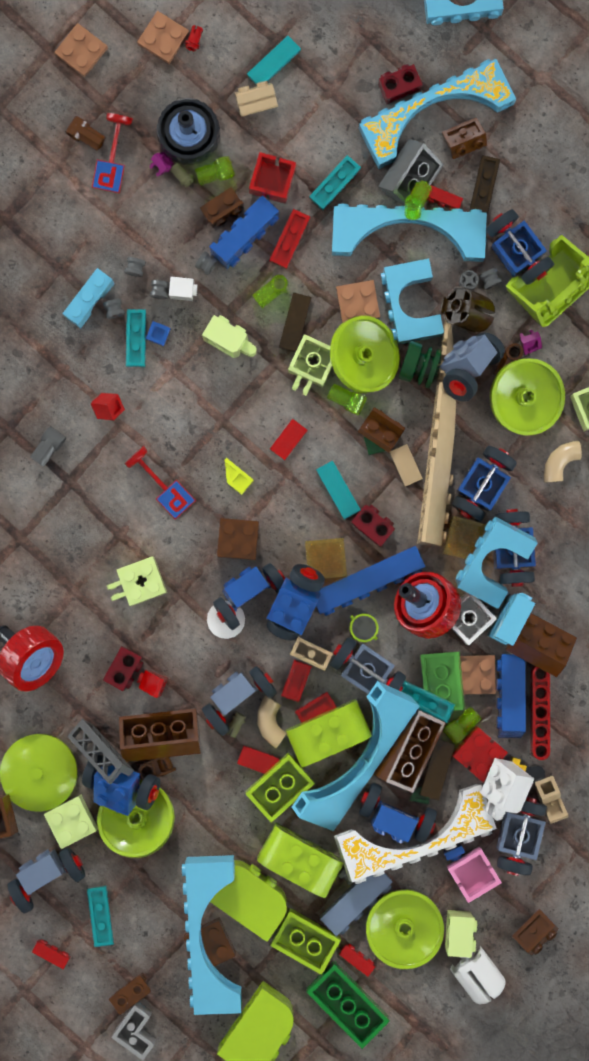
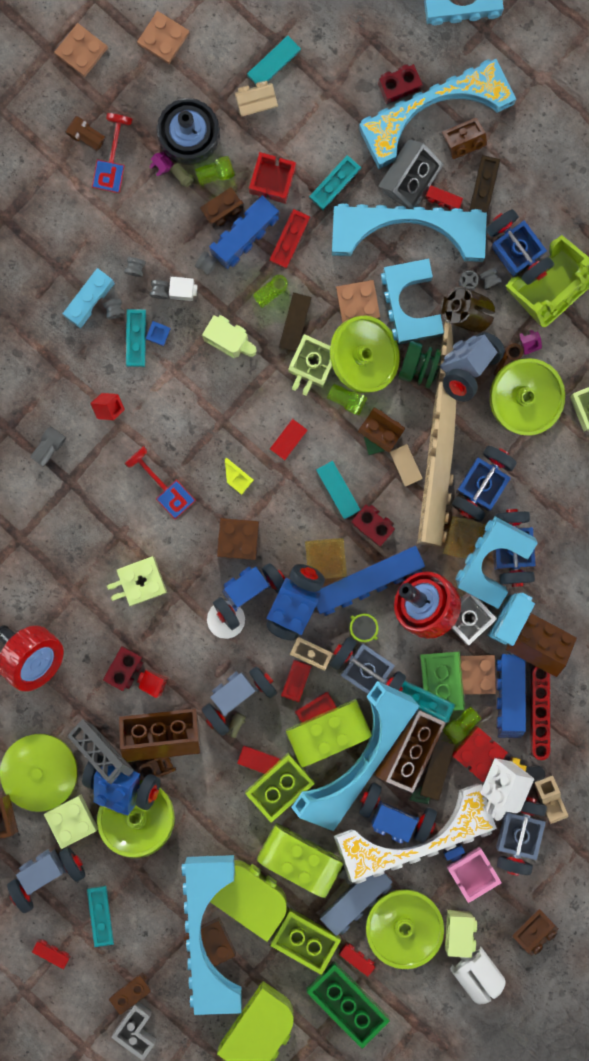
(192, 43): red pin -> none
(267, 722): tan cylinder -> none
(416, 200): clear neon green piece -> none
(559, 459): tan cylinder -> none

